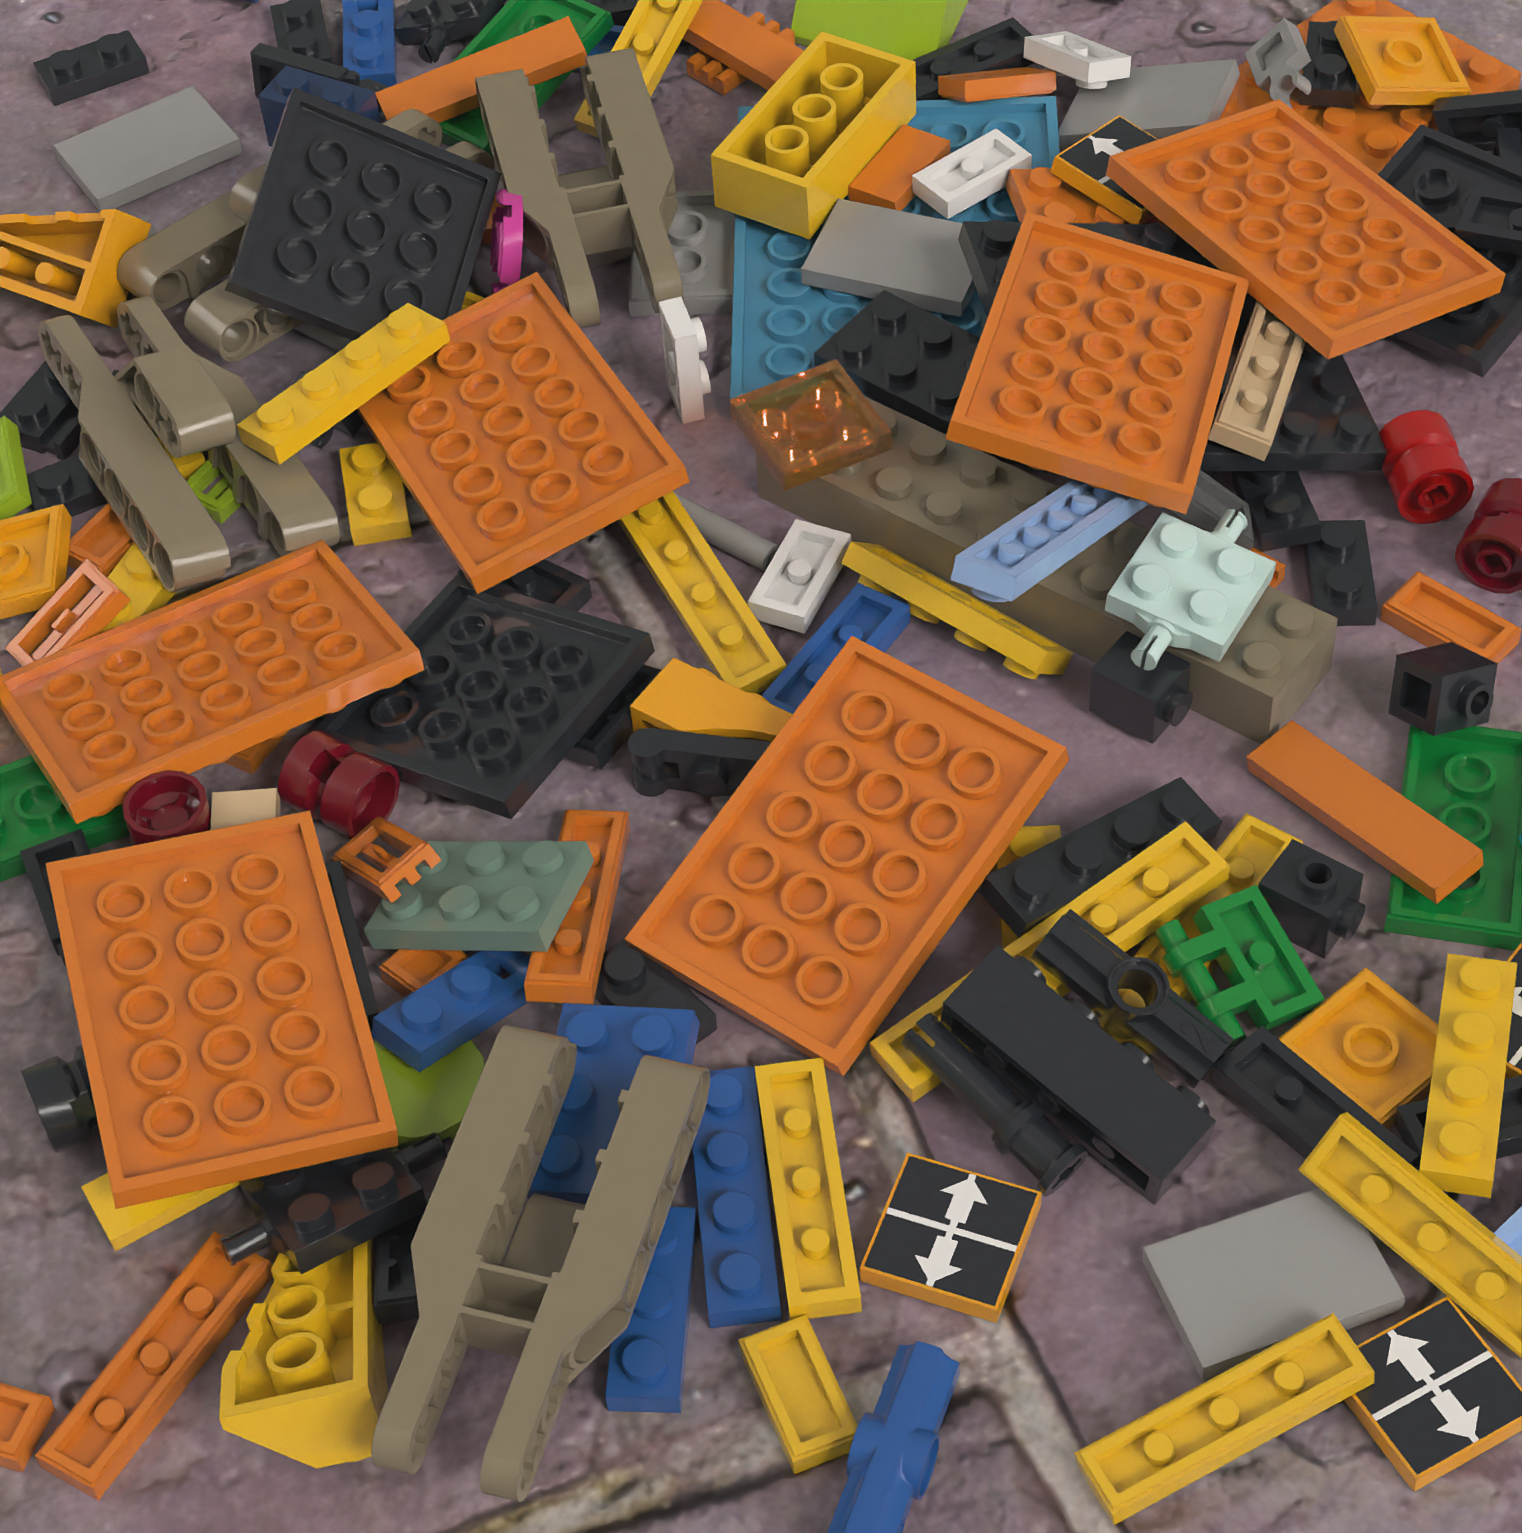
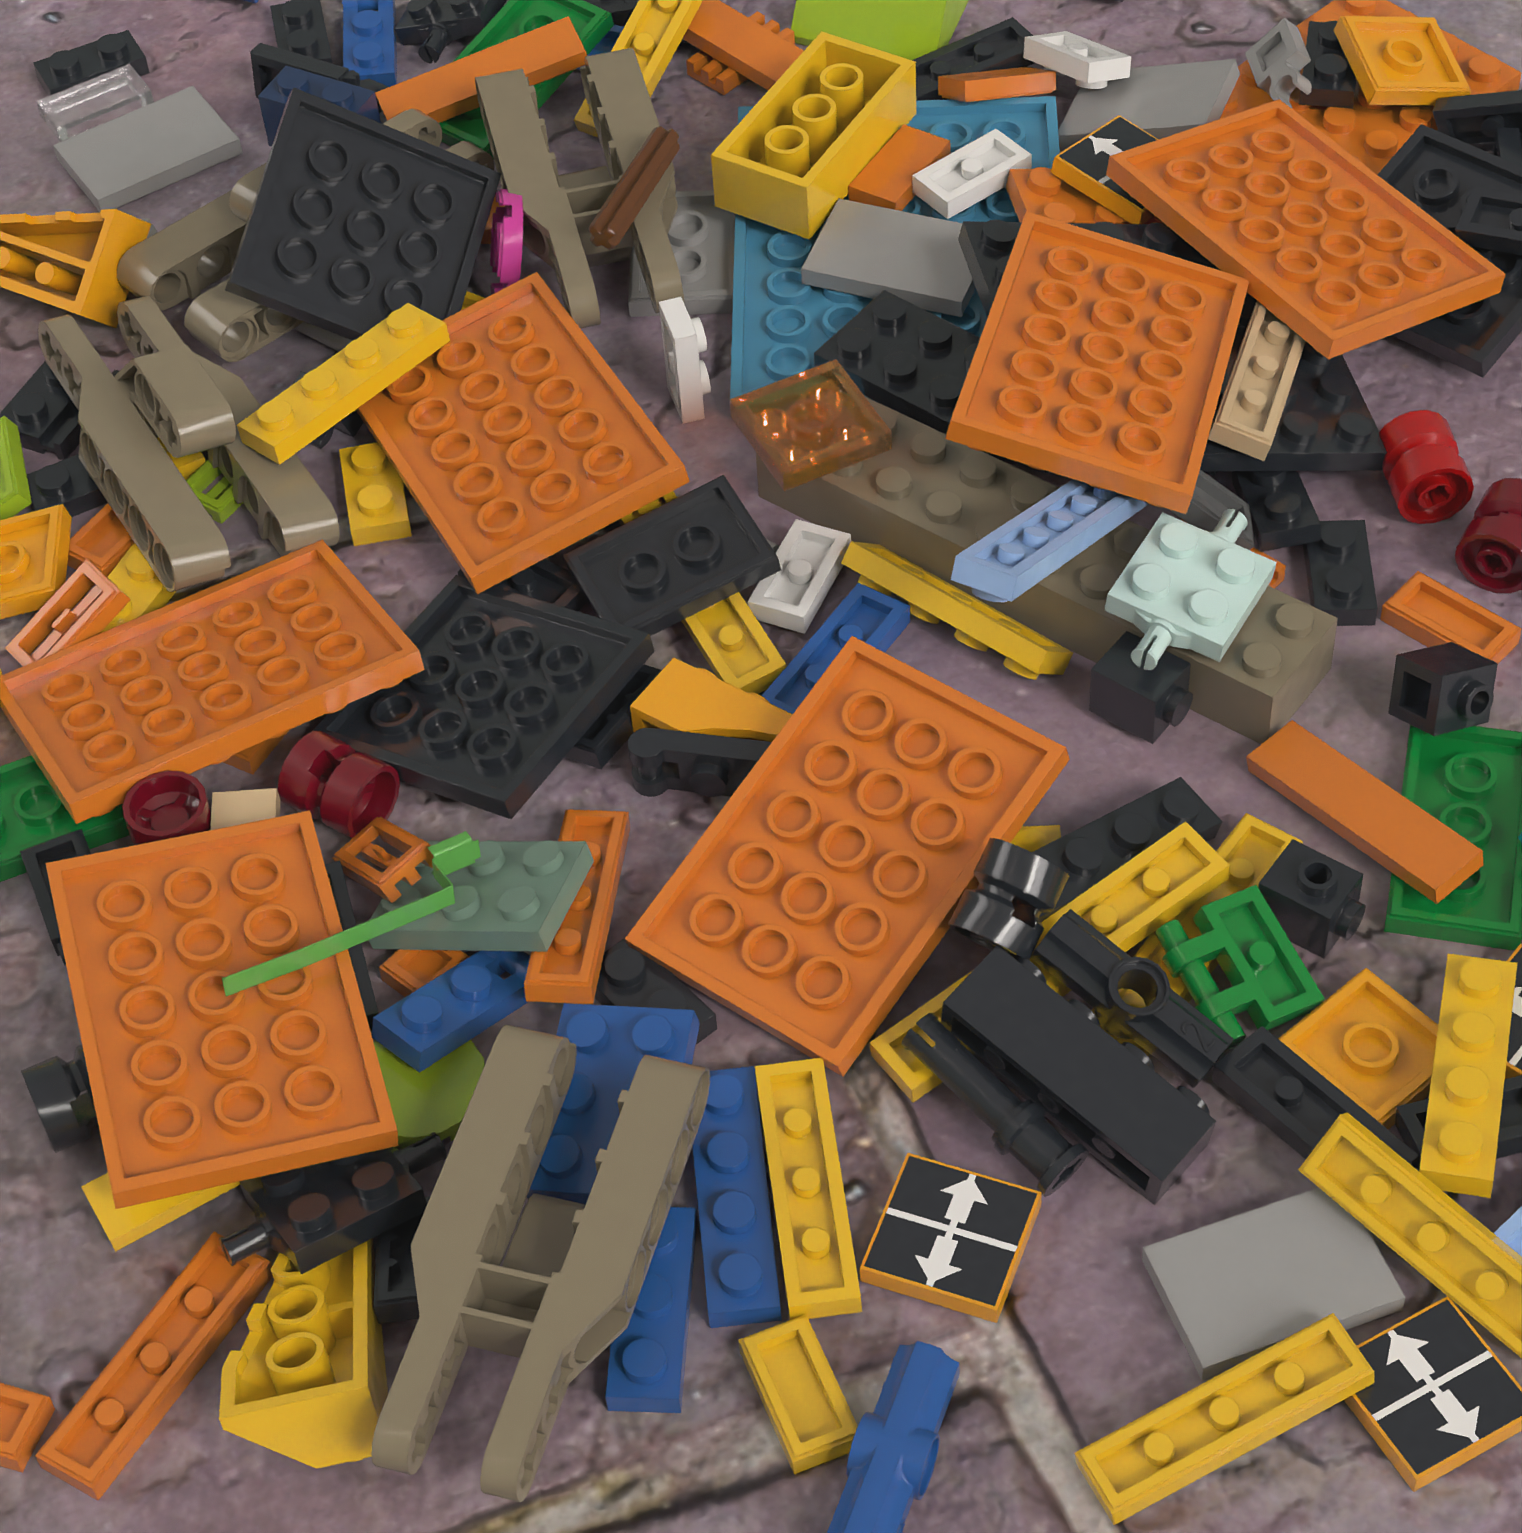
(94, 102): none -> clear tile
(448, 857): none -> bright green piece
(634, 188): none -> reddish brown axle
(673, 560): none -> black tile
(1008, 899): none -> black wheel

